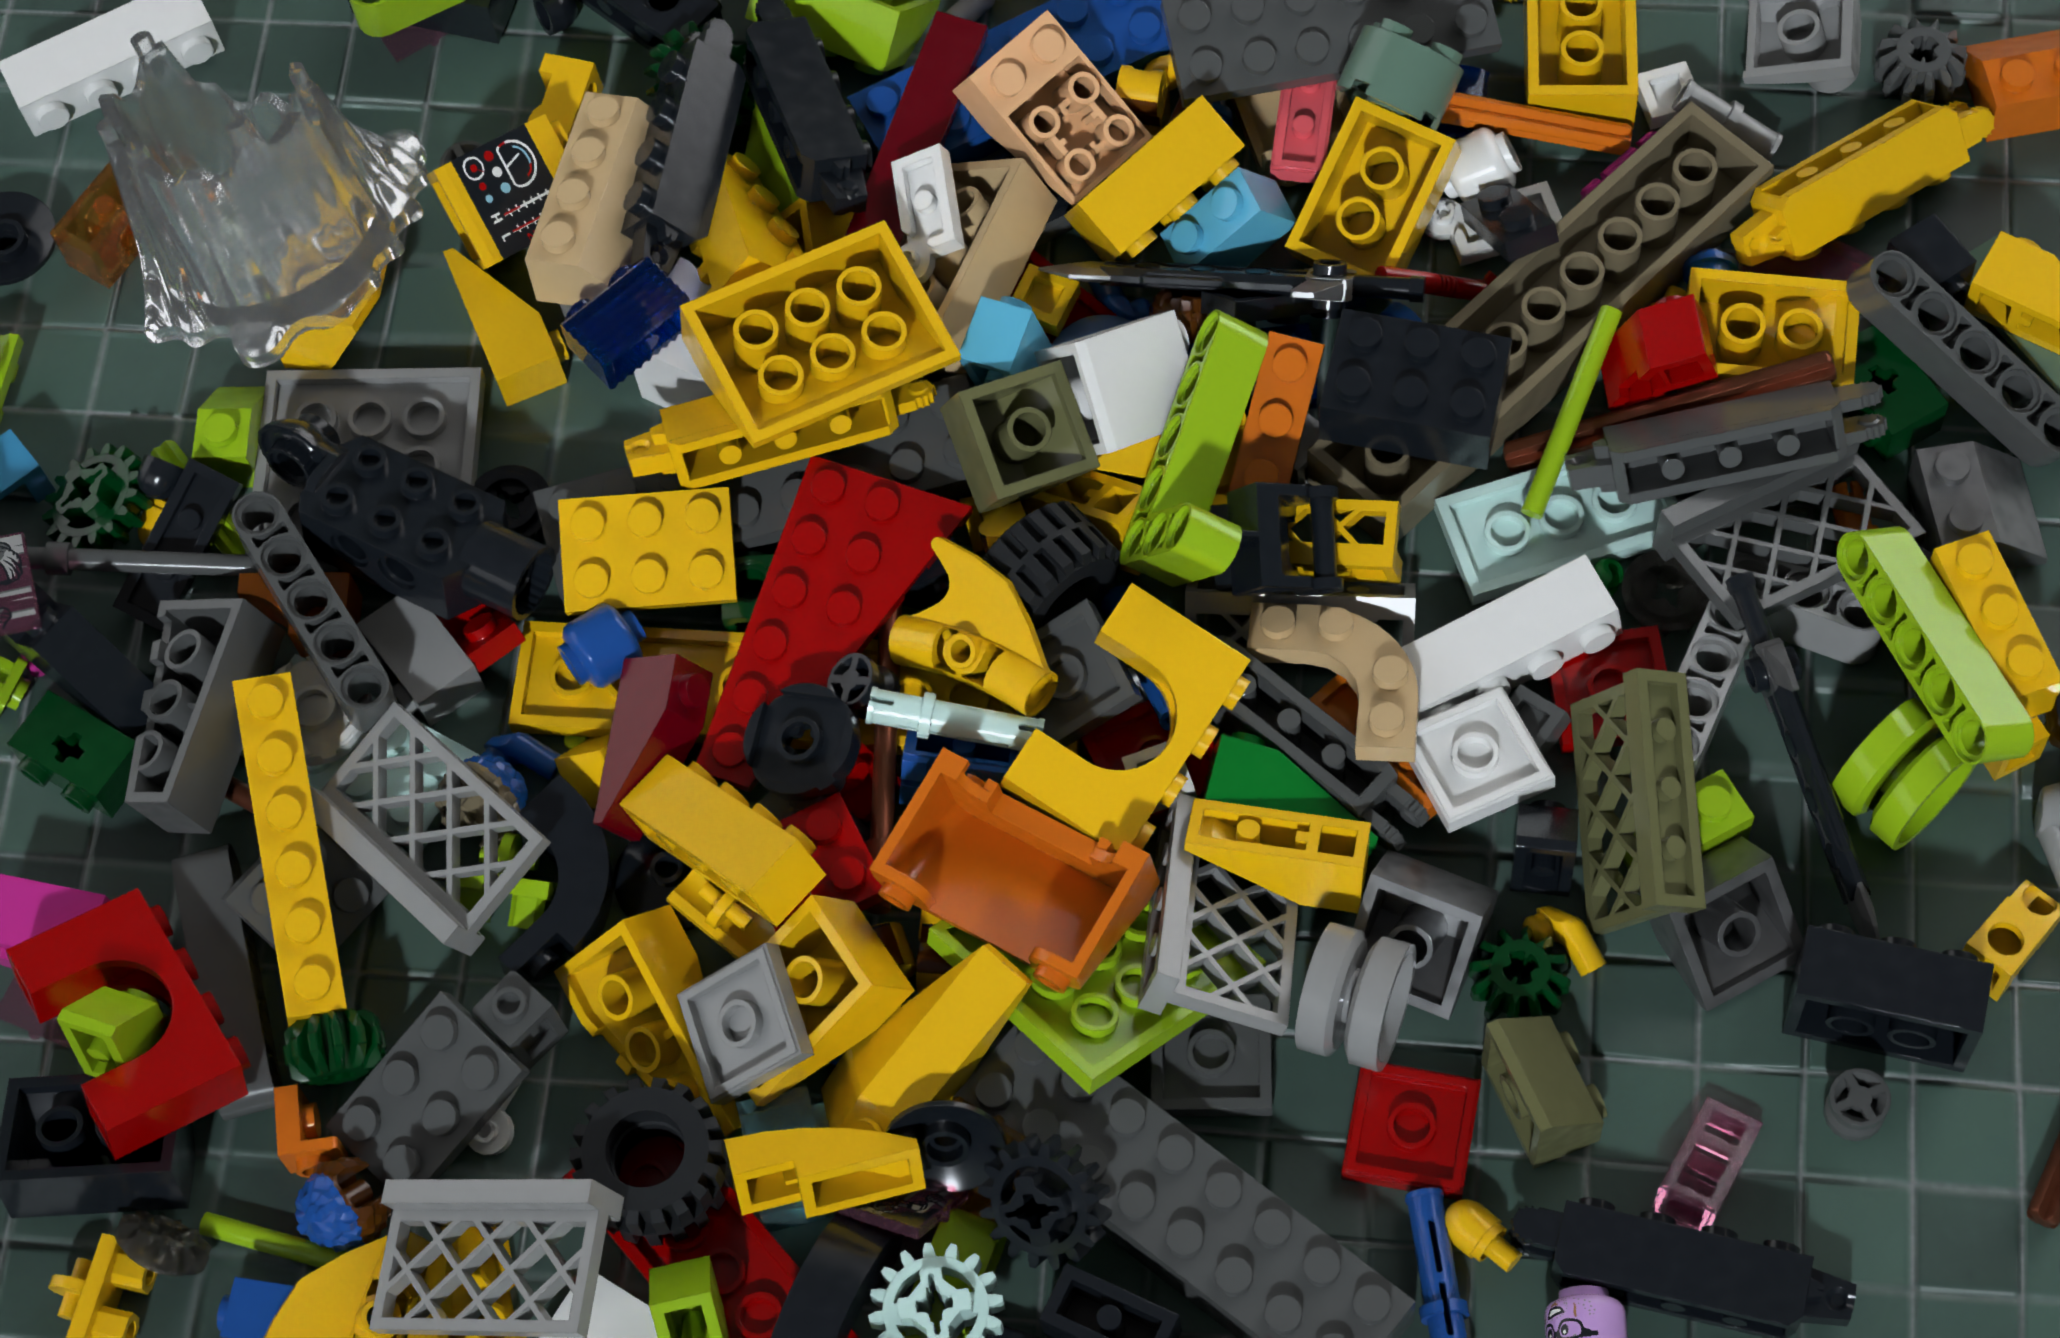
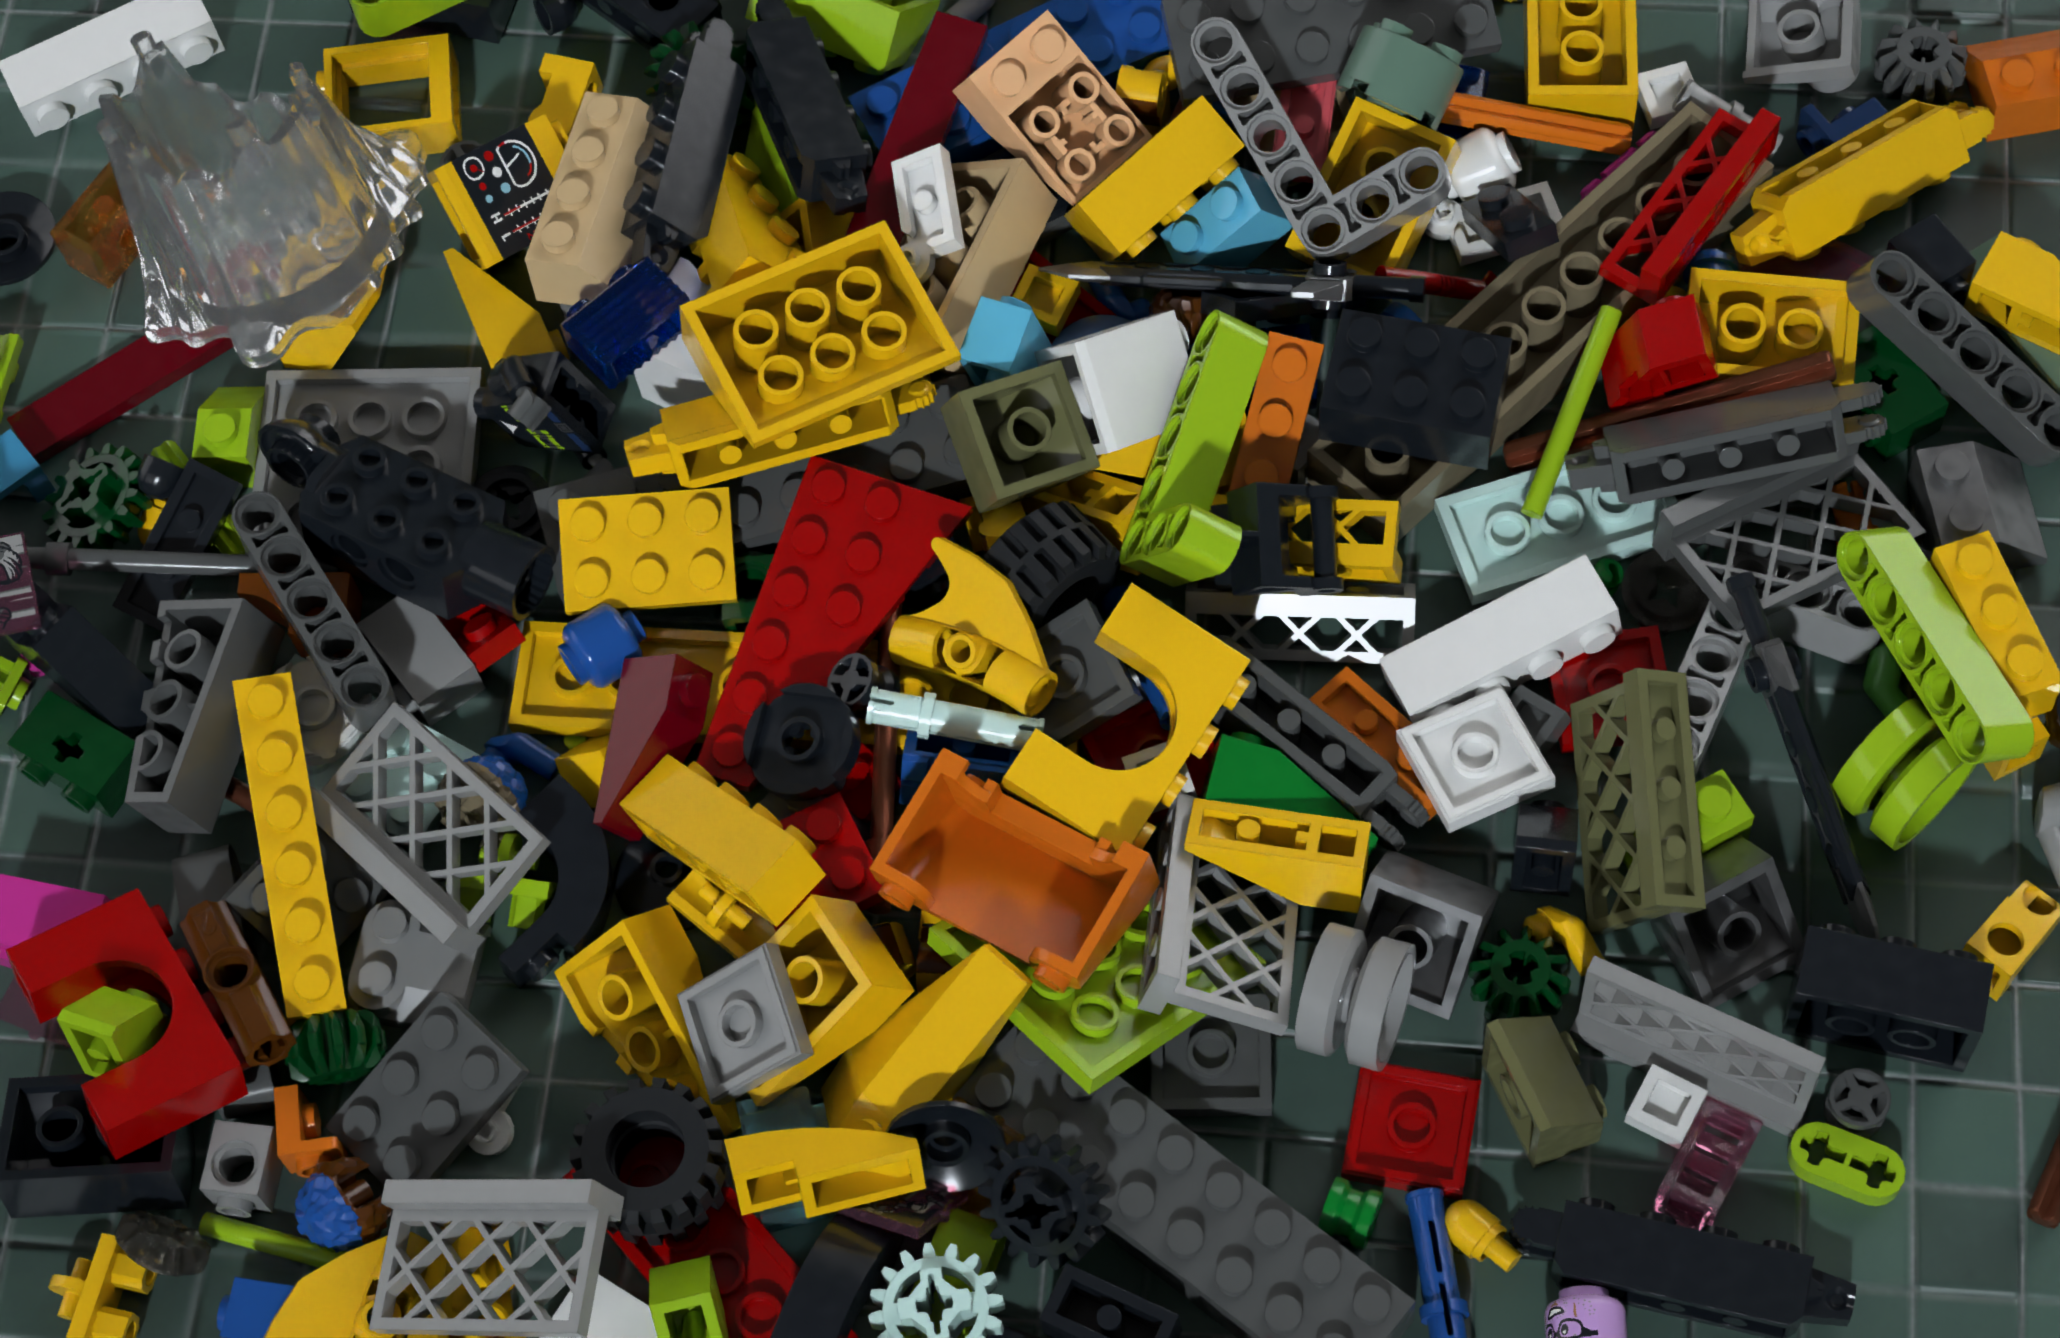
(107, 392): none -> dark red tile
(231, 1146): none -> light grey brick
(248, 1006): none -> reddish brown piece
(399, 61): none -> yellow window
(405, 967): none -> light grey slope
(520, 1019): dark grey bracket -> none
(548, 406): none -> black torso
(1295, 160): none -> light grey beam
(1350, 1212): none -> green wheel
(1360, 654): tan plate -> none
(1665, 1106): none -> white plate
(1698, 212): none -> red fence
(1724, 1055): none -> light grey fence
(1817, 133): none -> dark blue bracket
(1852, 1151): none -> lime beam
(1883, 679): none -> bright green arm

